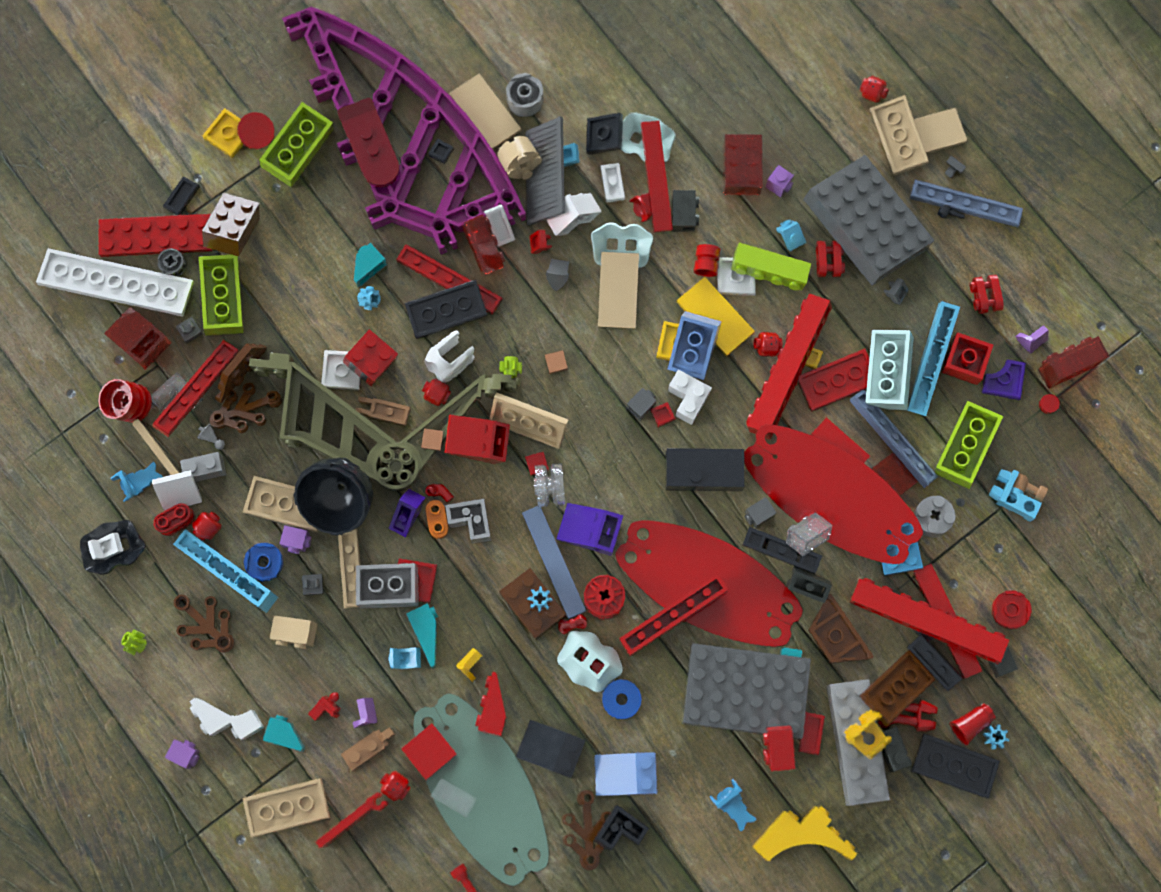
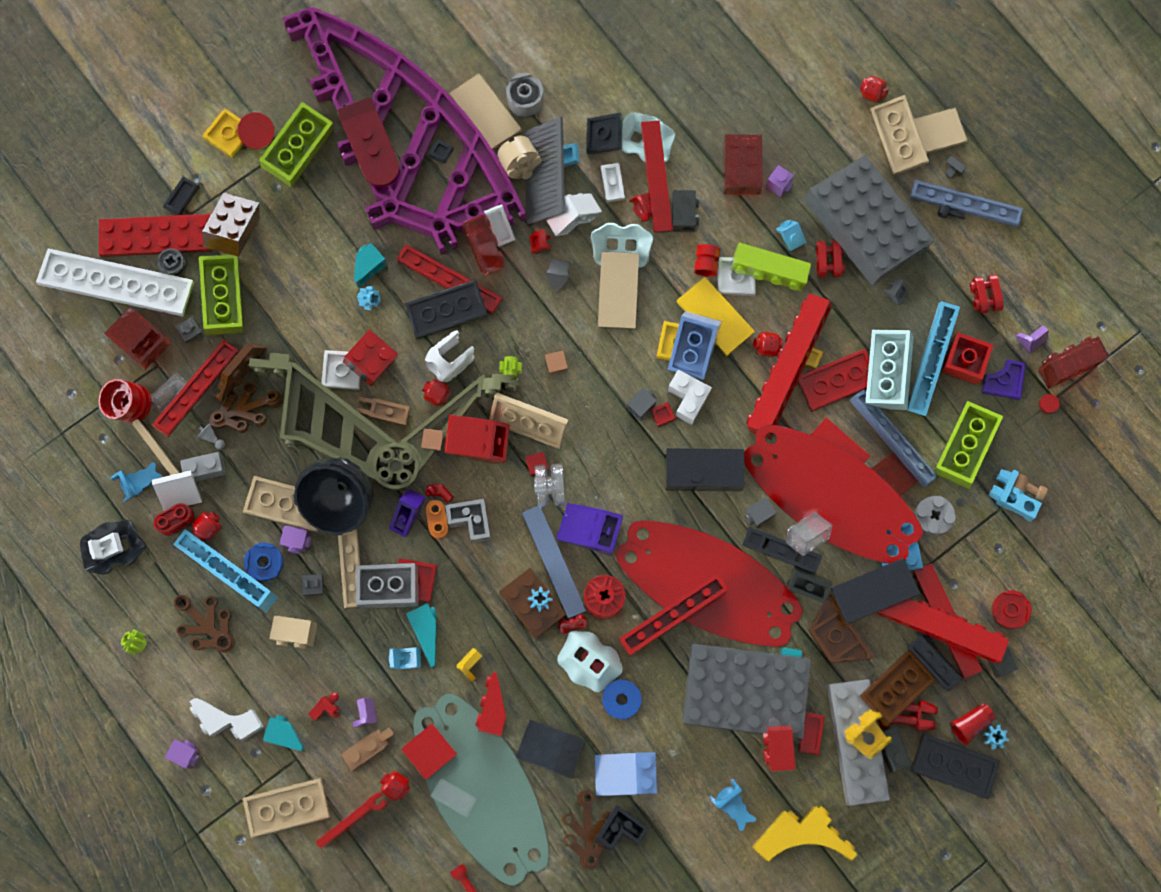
(875, 591): none -> black tile

